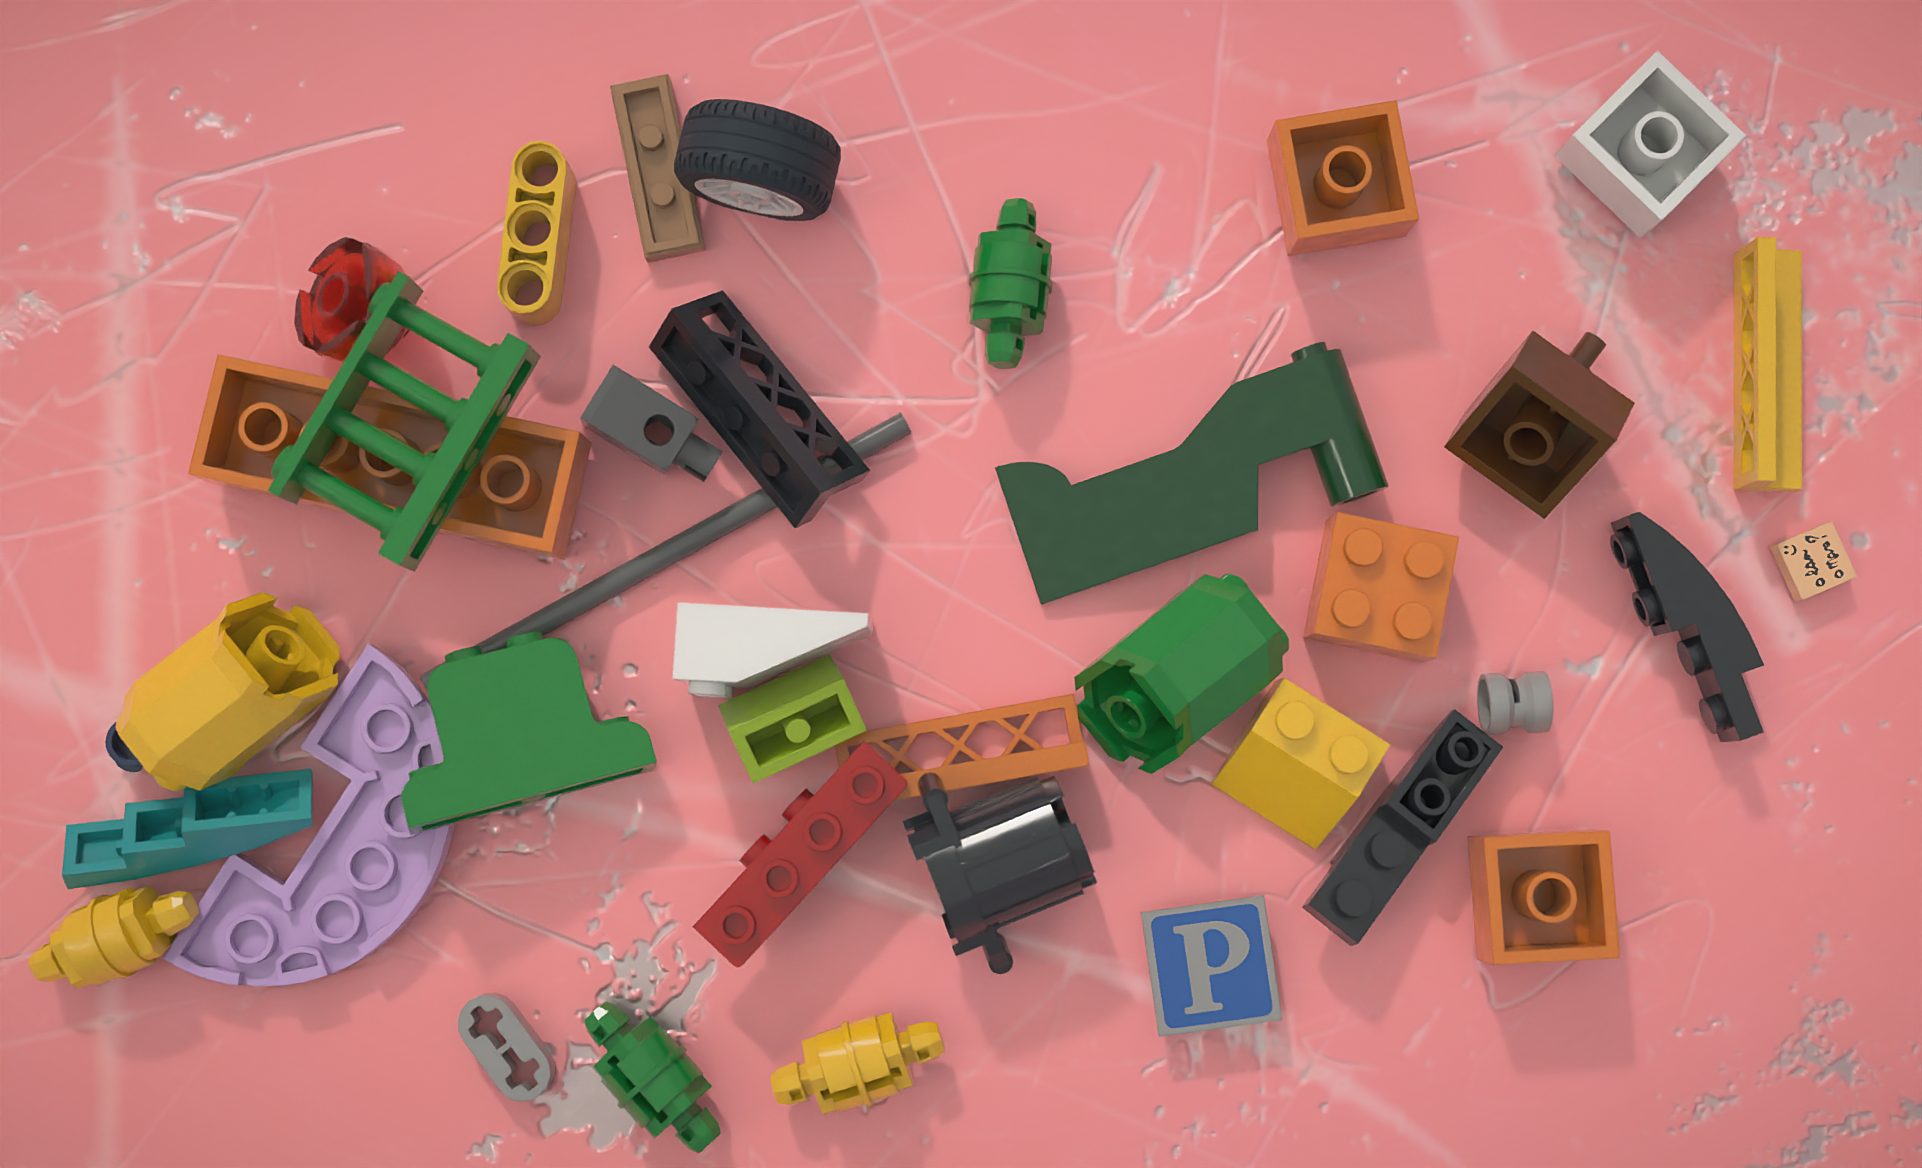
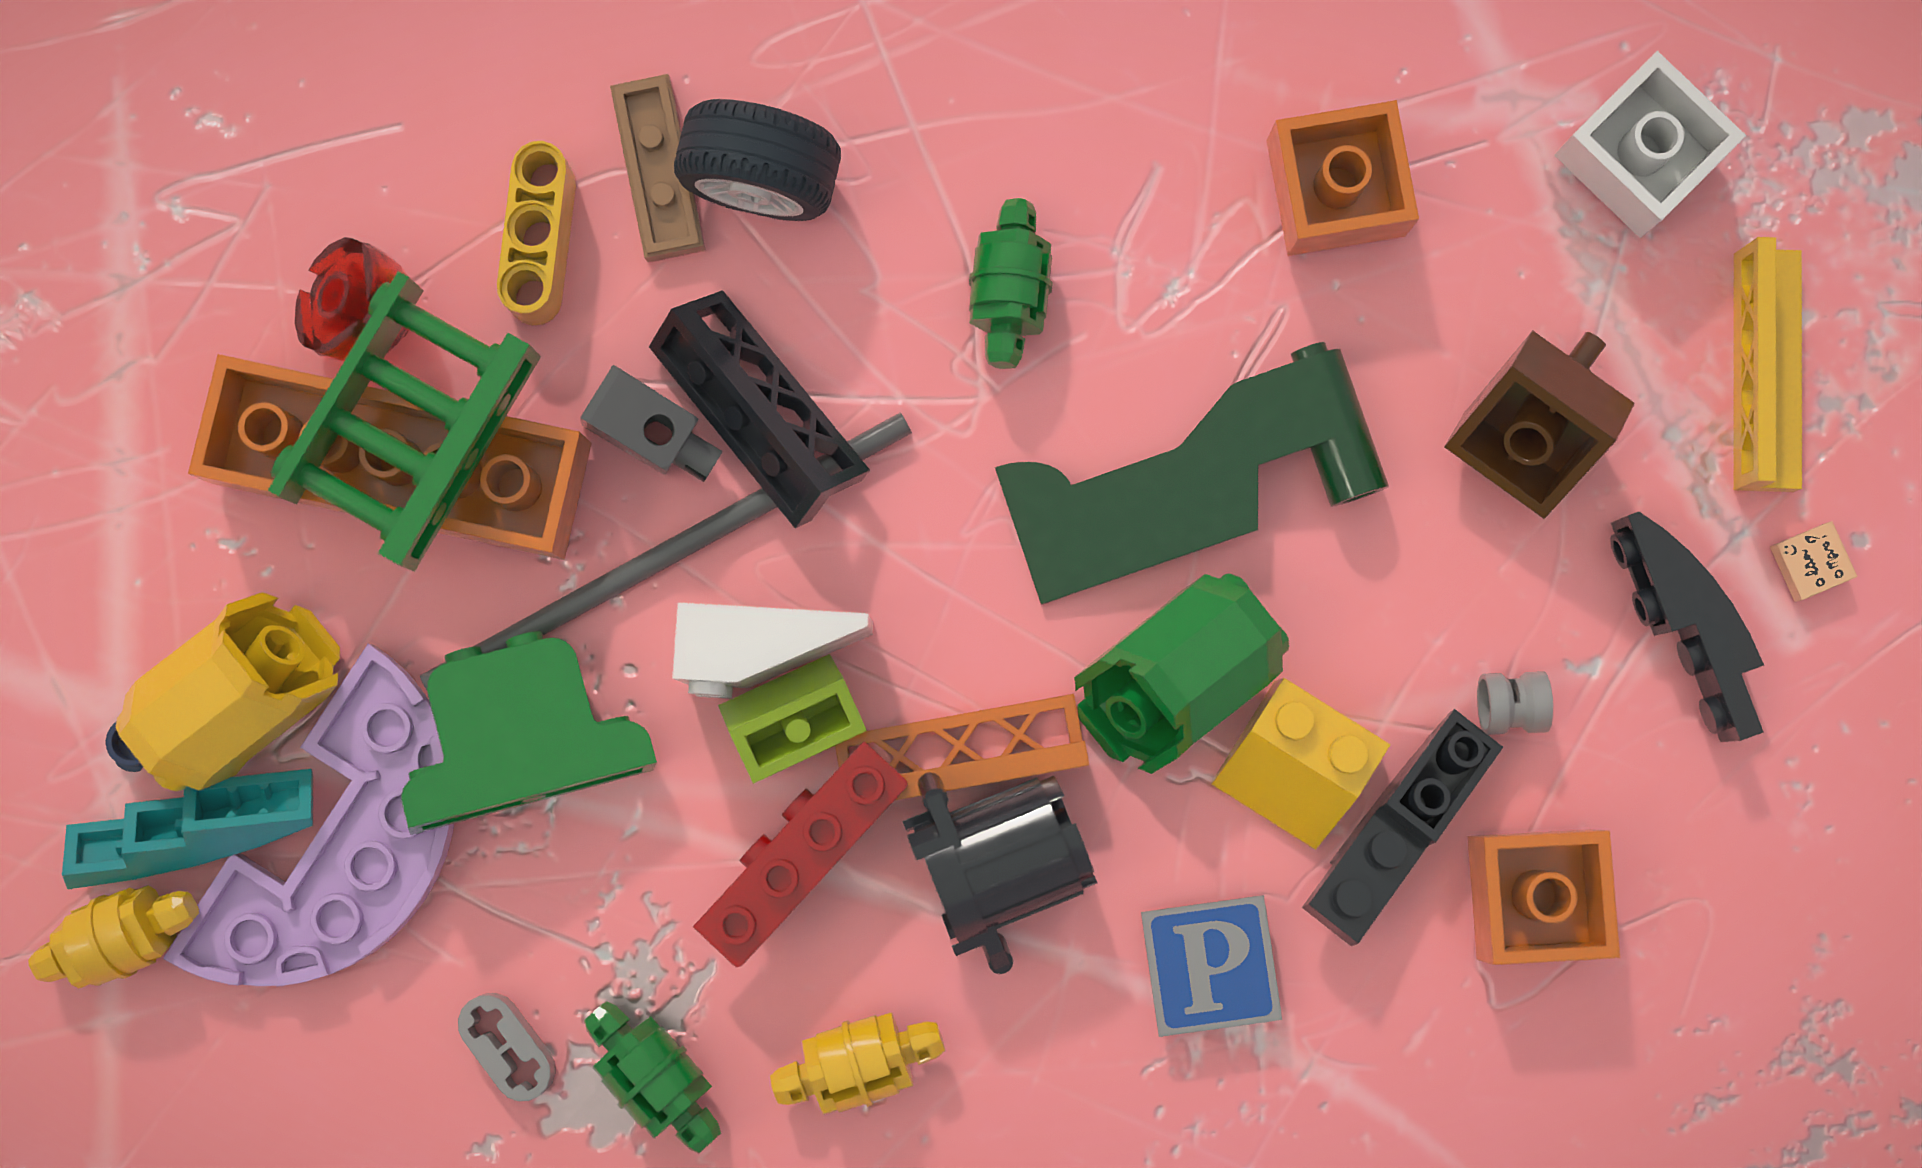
(1381, 587): orange brick -> none

